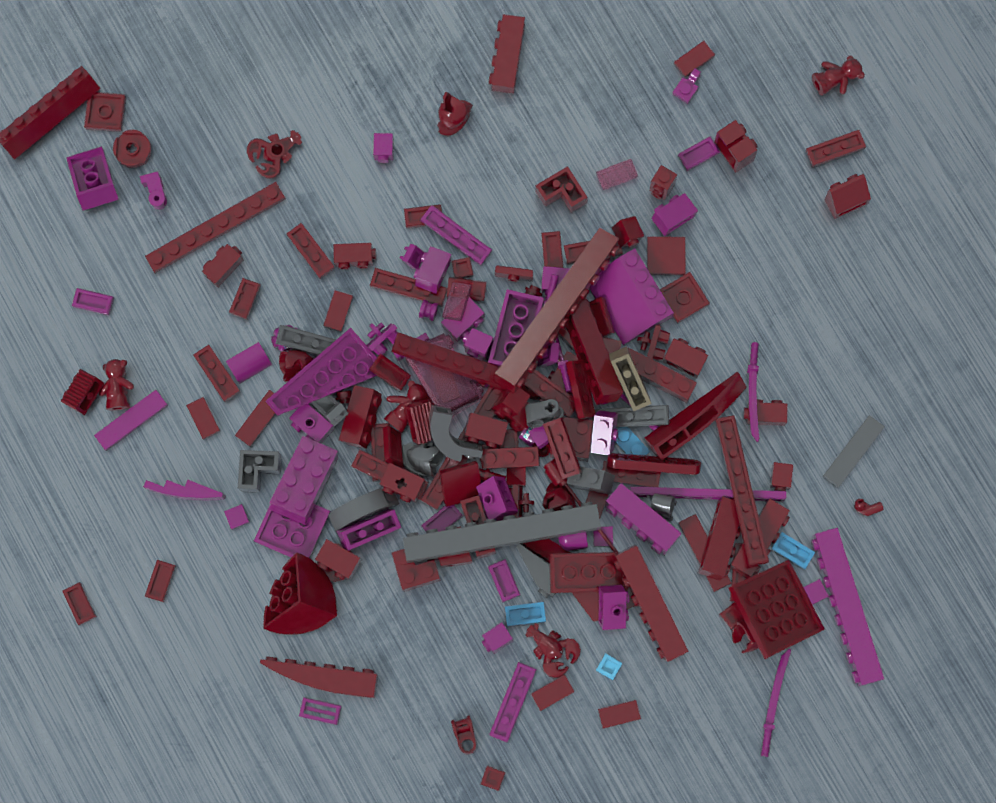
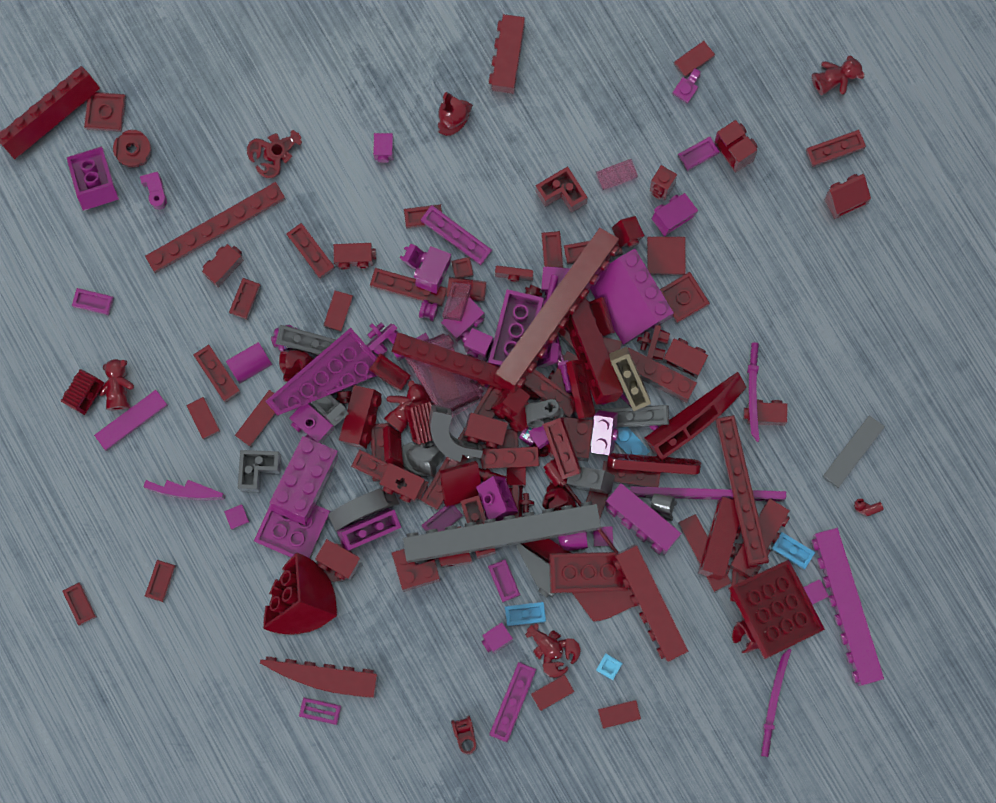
(492, 778): dark red tile -> none
(613, 607): magenta brick -> none
(731, 615): dark red tile -> none
(781, 476): dark red brick -> none

